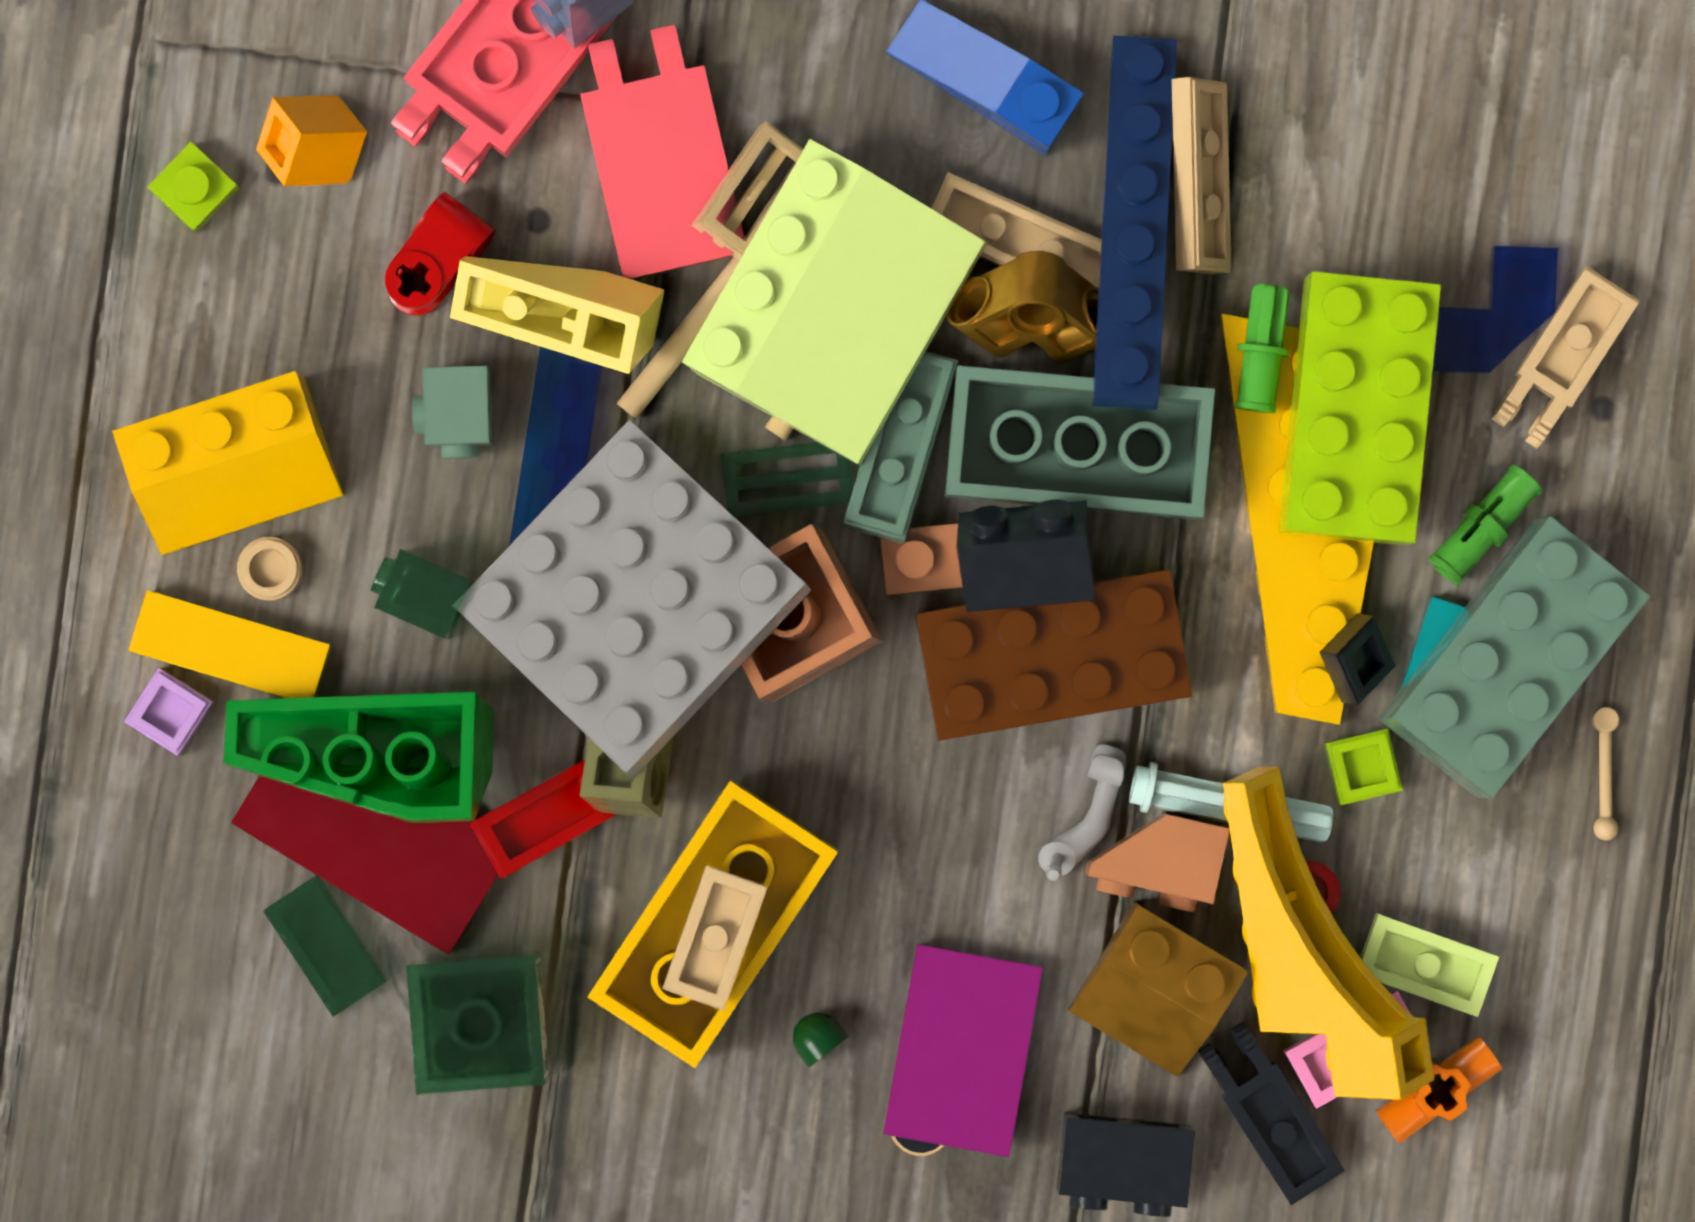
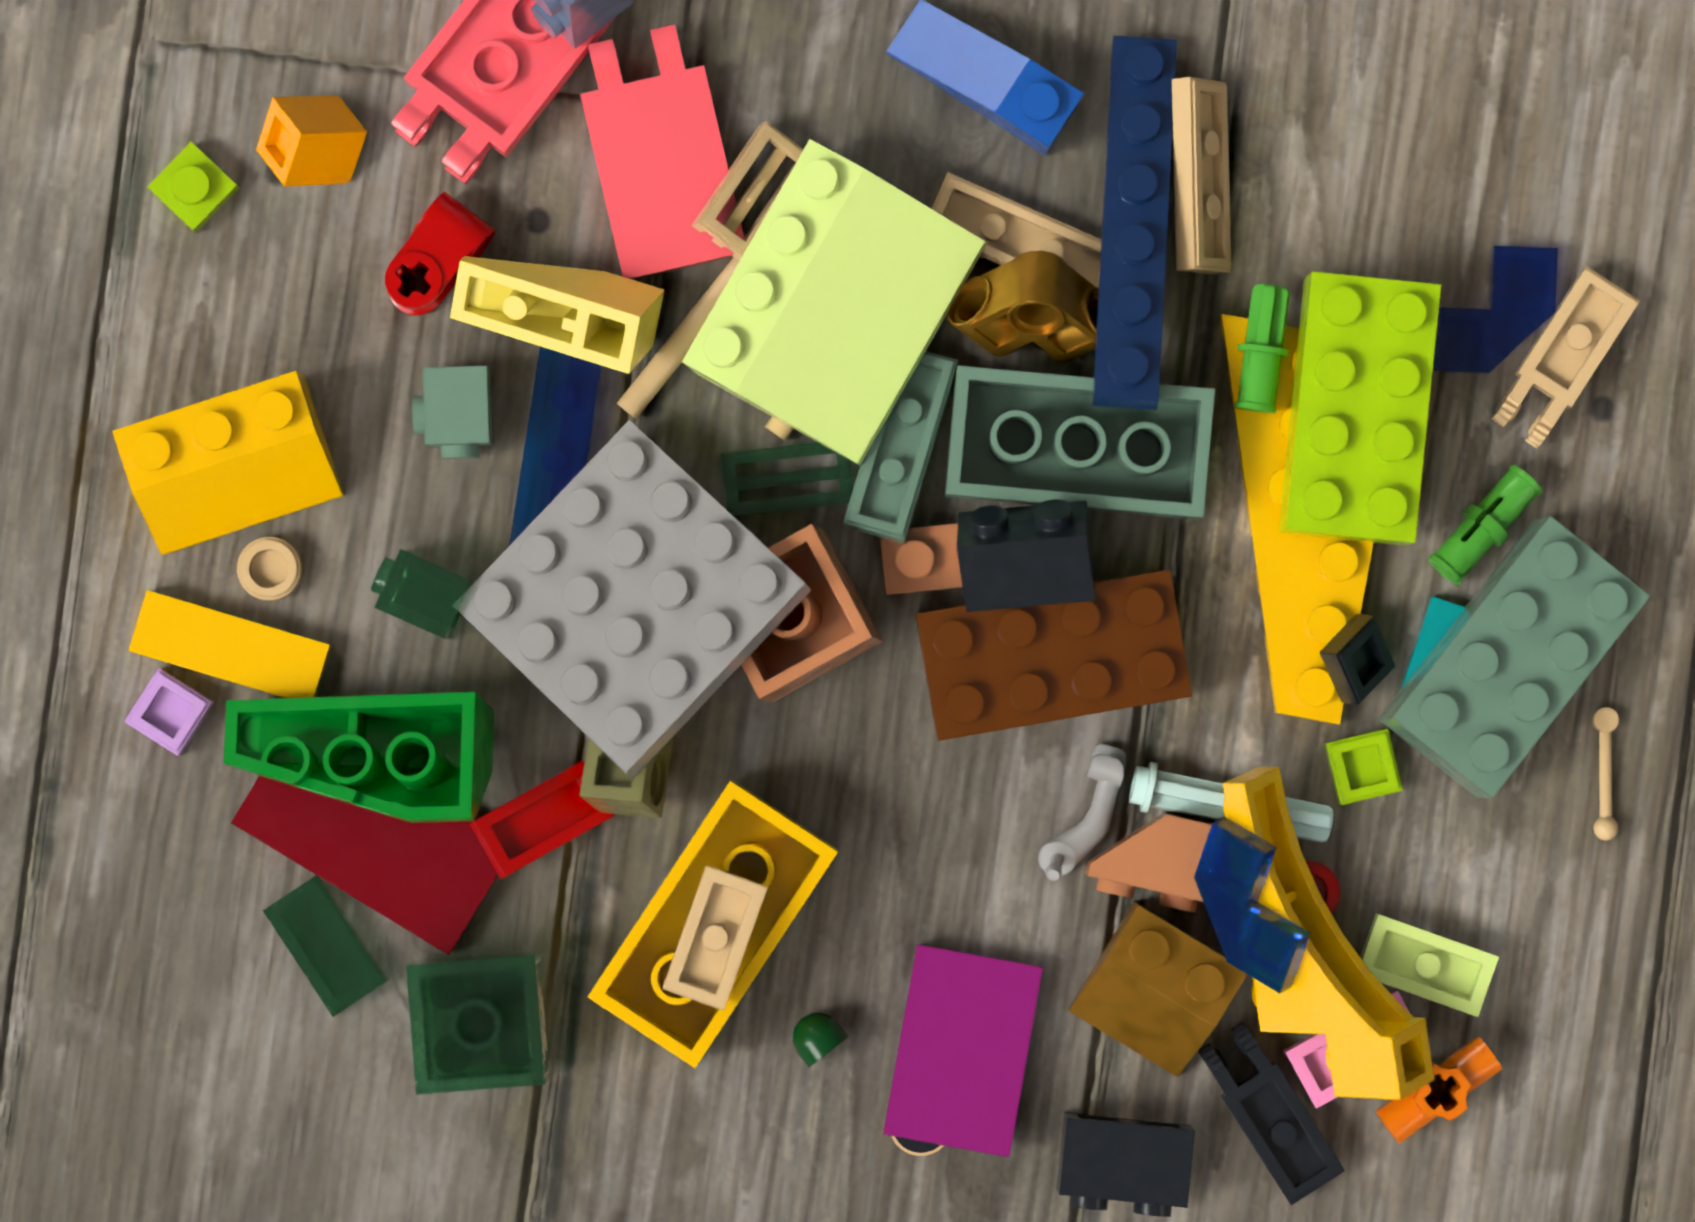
(1230, 884): none -> clear blue tile

